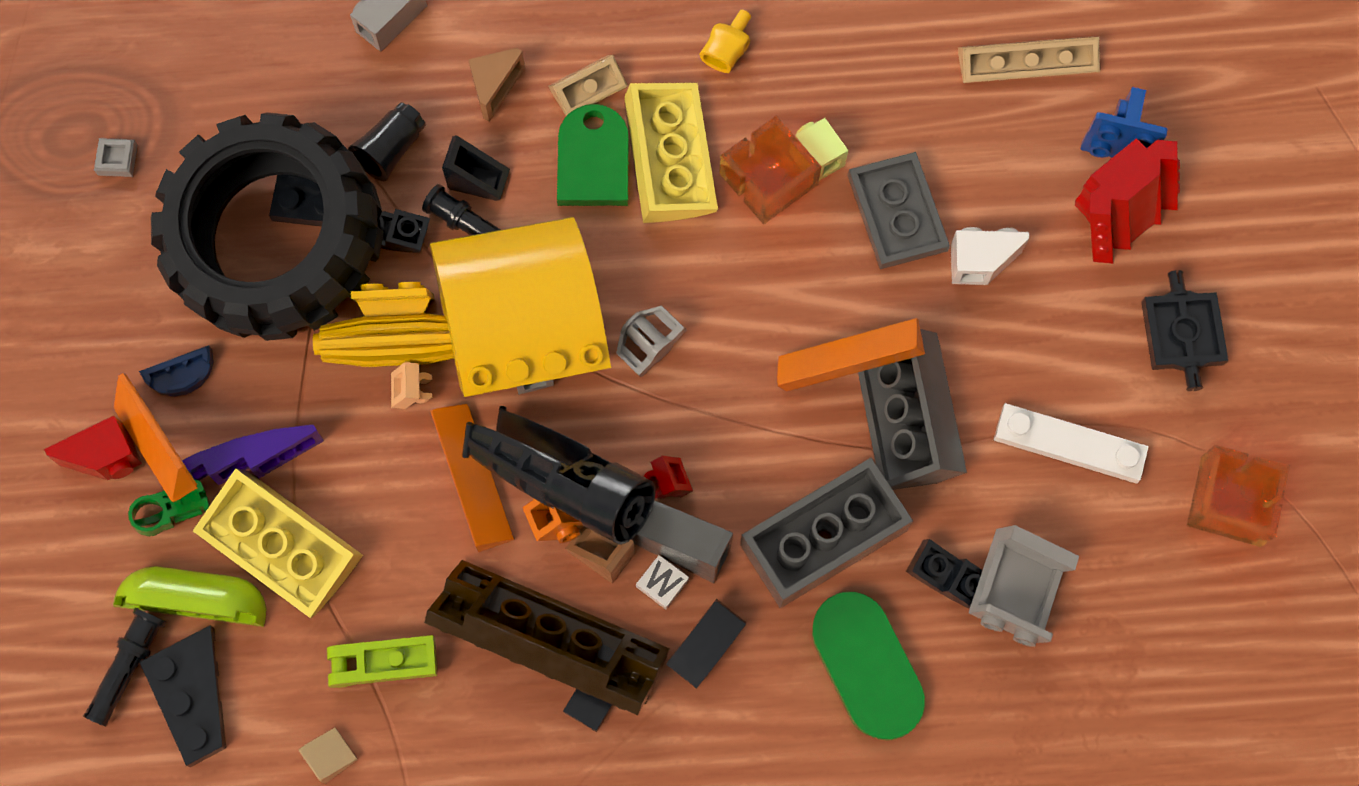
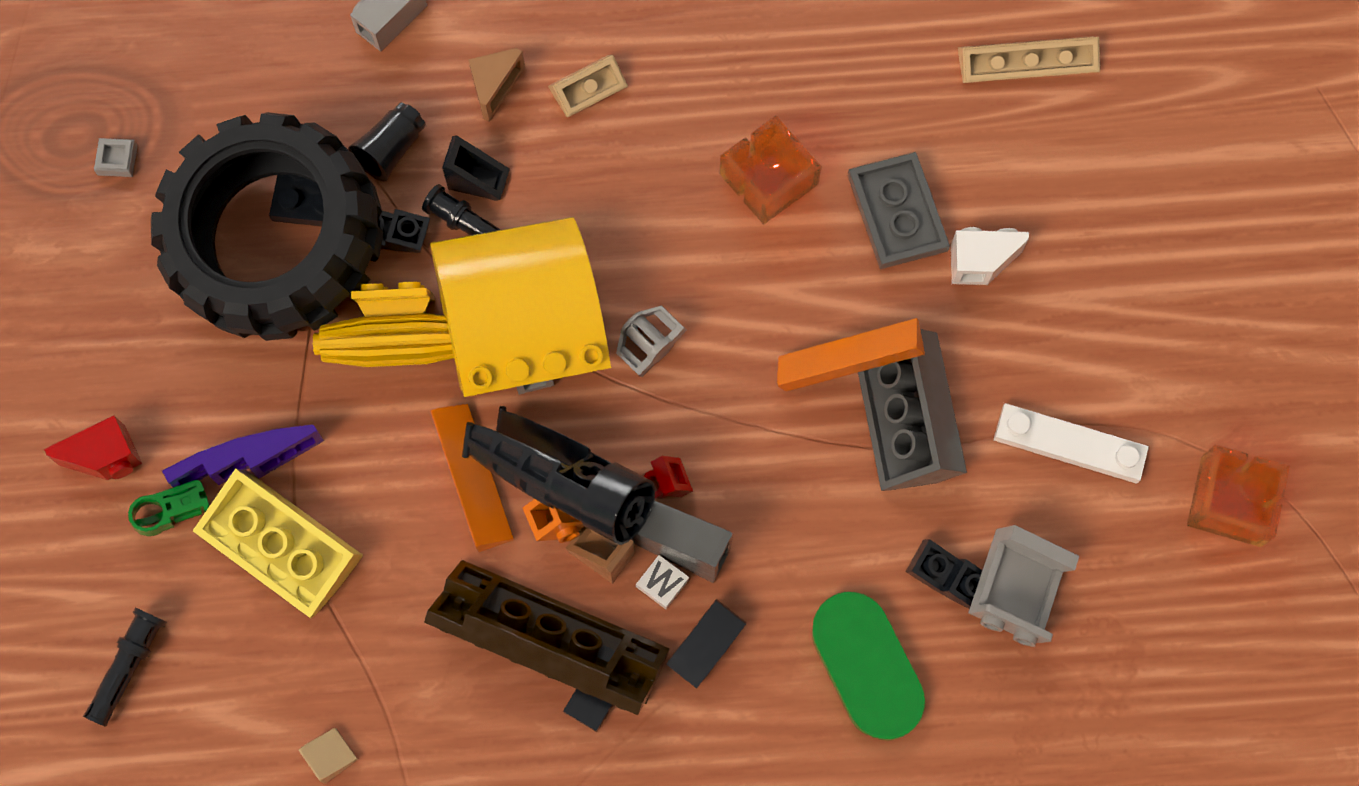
(152, 441): orange slope -> none
(180, 374): dark blue tile -> none
(188, 694): black wing -> none
(192, 595): lime brick -> none
(383, 661): lime plate -> none
(405, 386): light nougat tile -> none
(593, 160): green tile -> none
(670, 151): light yellow slope -> none
(726, 43): yellow piece -> none
(823, 145): yellowish green brick -> none
(856, 512): dark grey brick -> none
(1112, 133): blue bracket -> none
(1128, 195): red slope -> none
(1184, 331): black plate -> none

